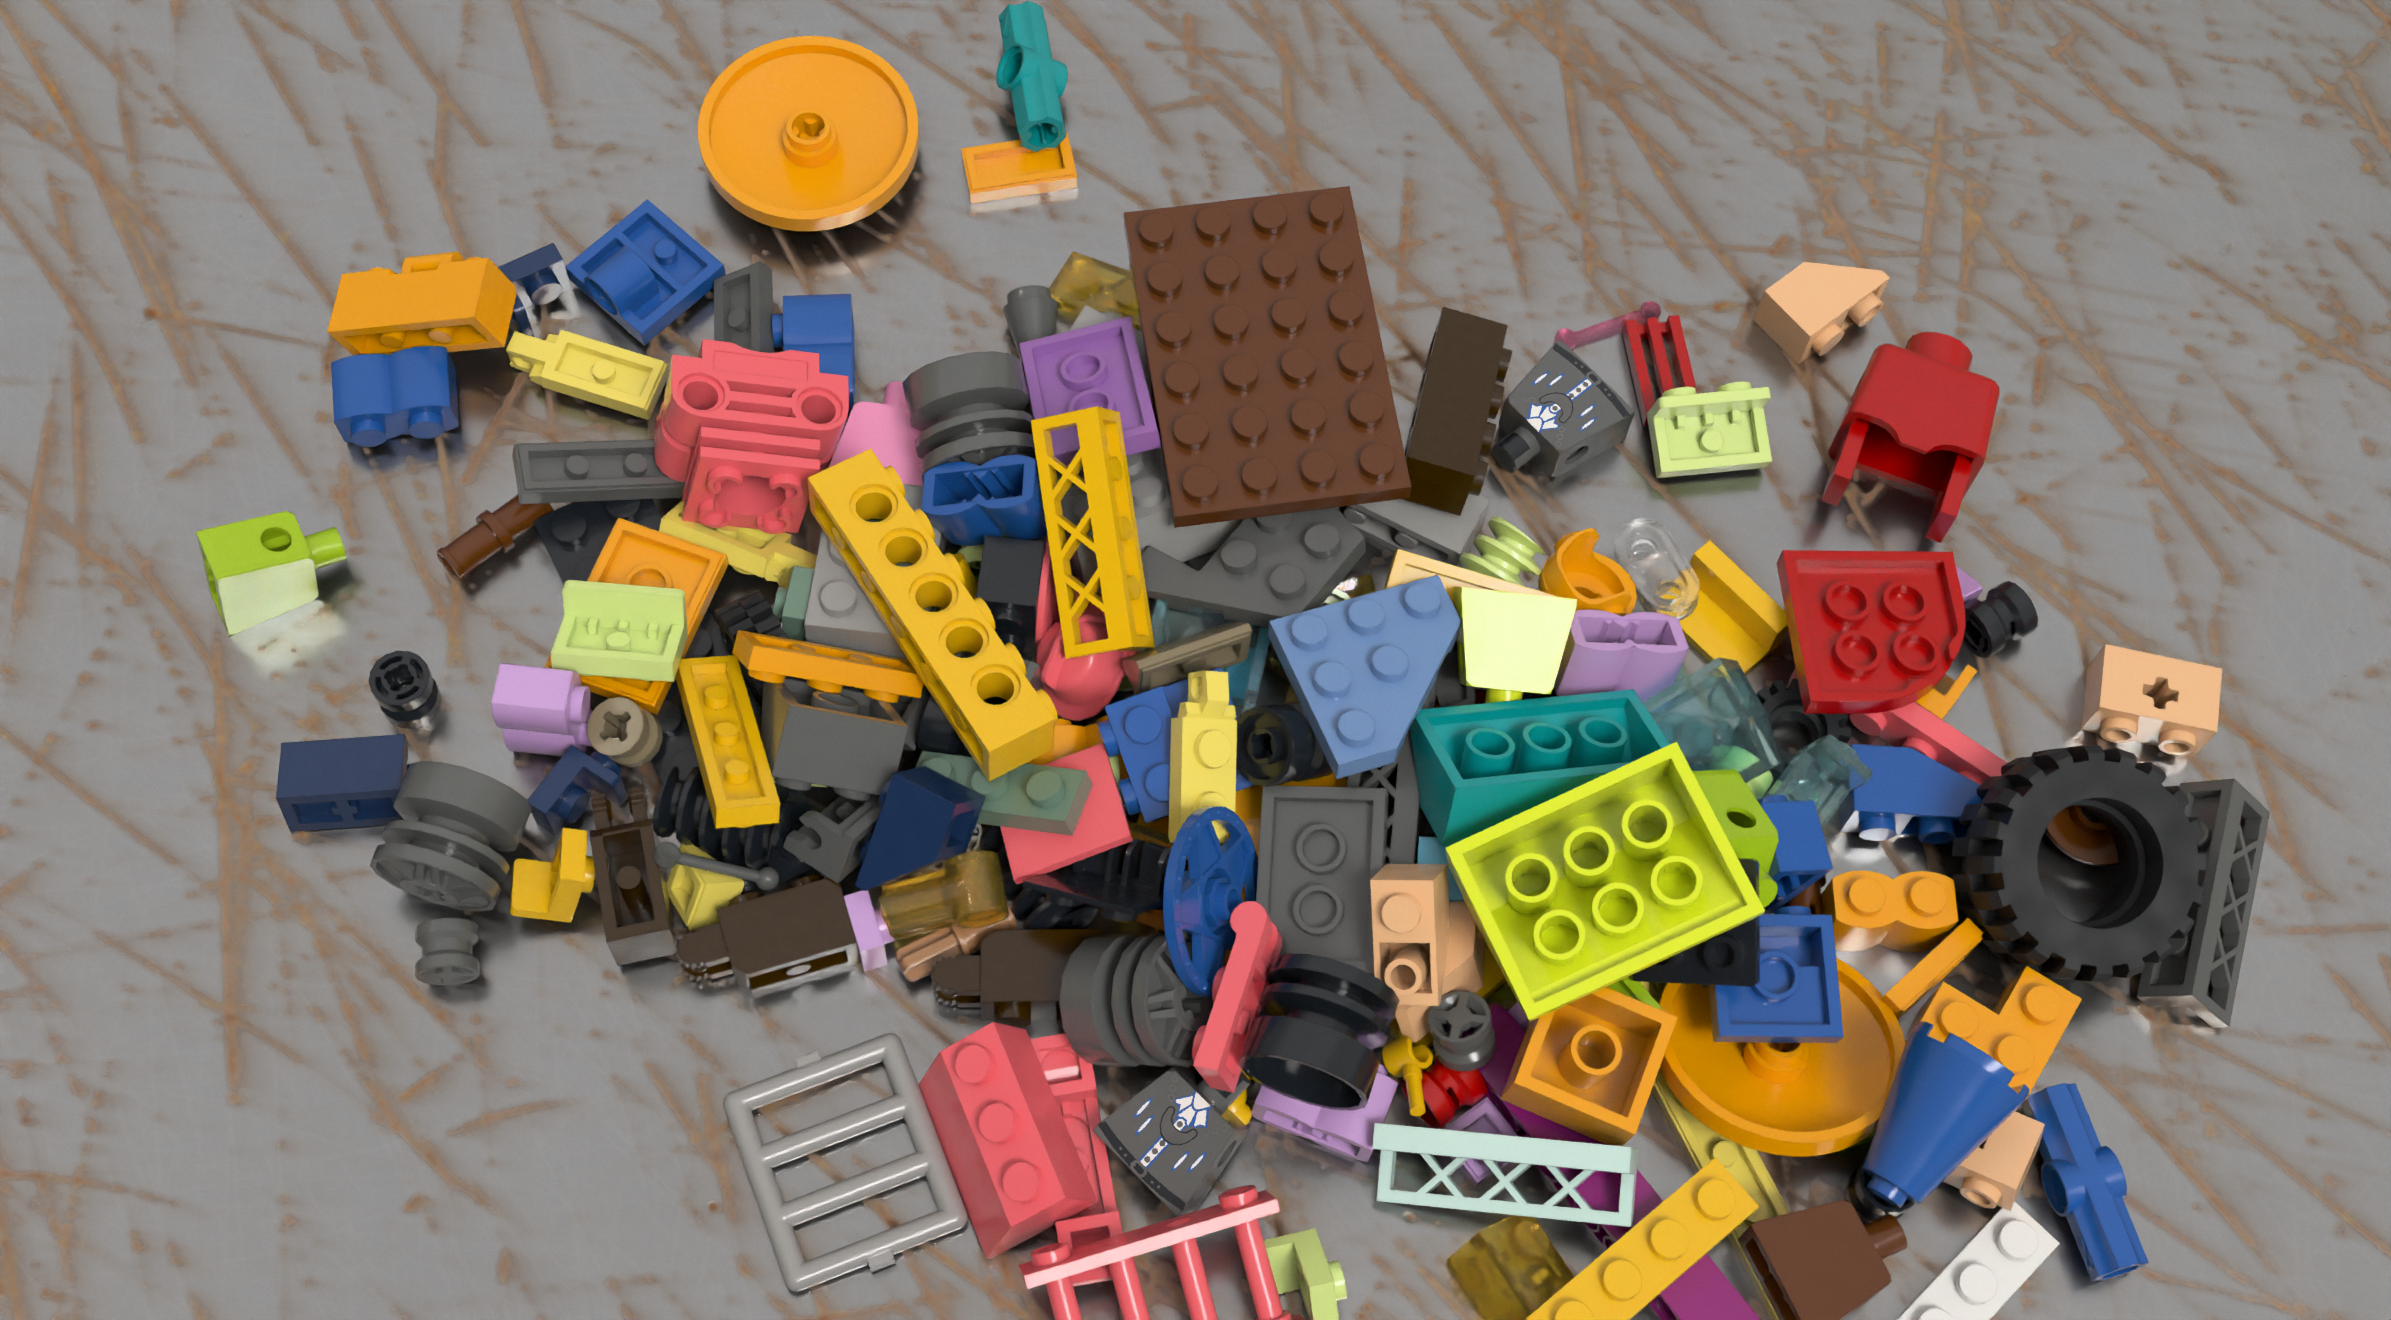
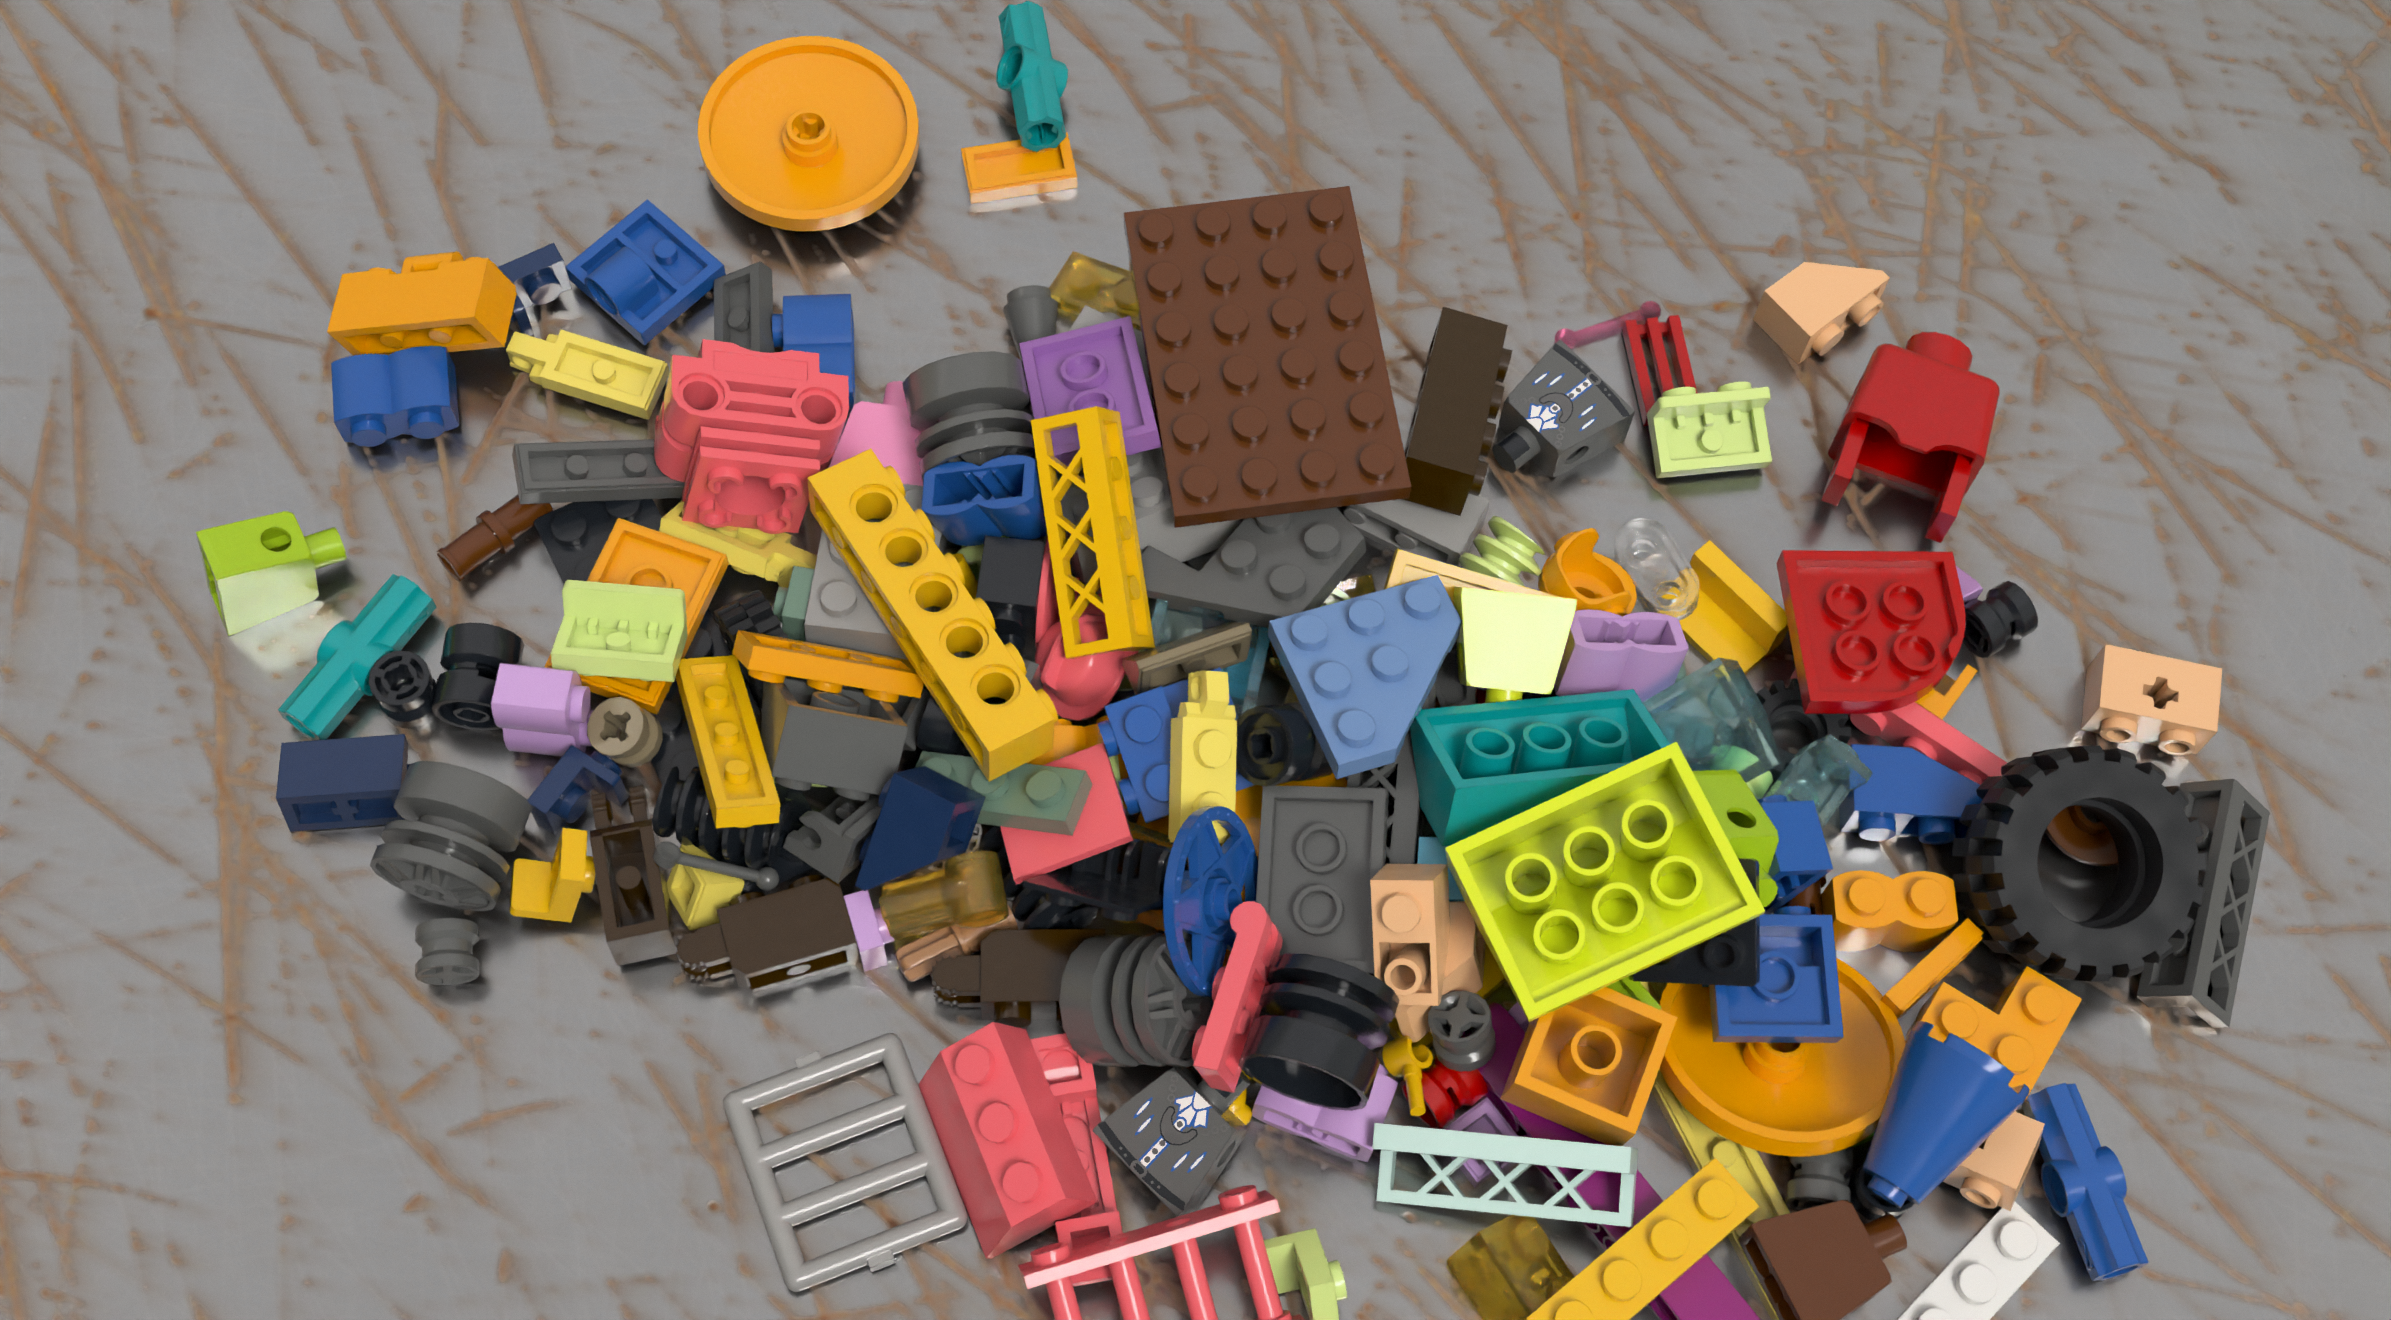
(350, 654): none -> teal piece
(471, 666): none -> black wheel
(1819, 1179): none -> dark grey wheel

